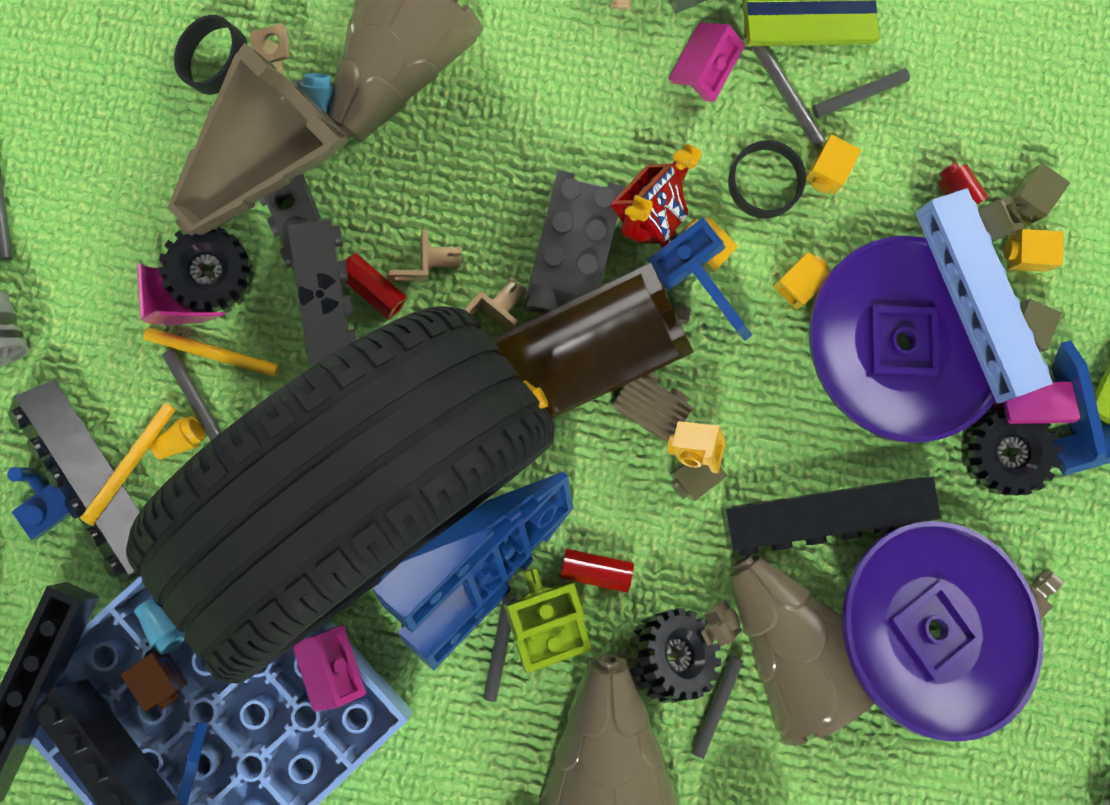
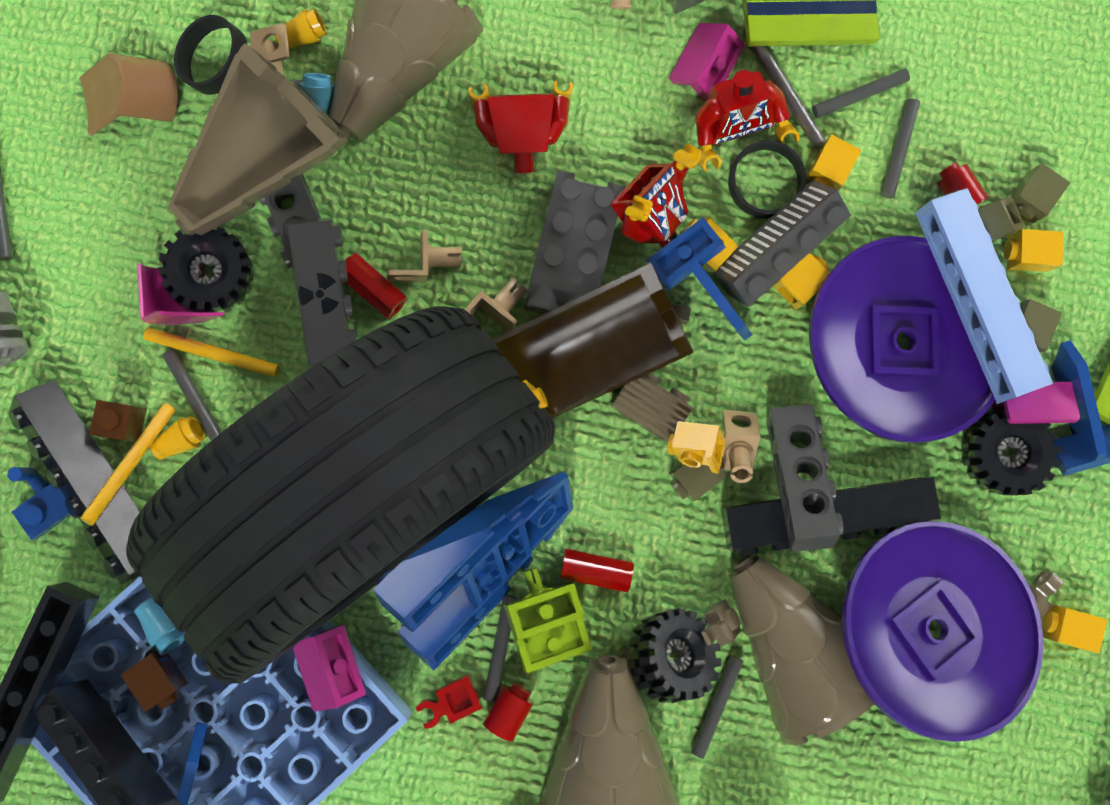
(117, 421): none -> reddish brown brick
(128, 88): none -> medium nougat piece
(304, 29): none -> yellow cone
(455, 701): none -> red plate
(509, 711): none -> red brick
(522, 122): none -> red torso
(739, 109): none -> red torso
(740, 445): none -> tan bracket
(782, 242): none -> dark grey brick
(803, 528): none -> dark grey brick
(900, 148): none -> dark grey bar
(1074, 628): none -> yellow brick

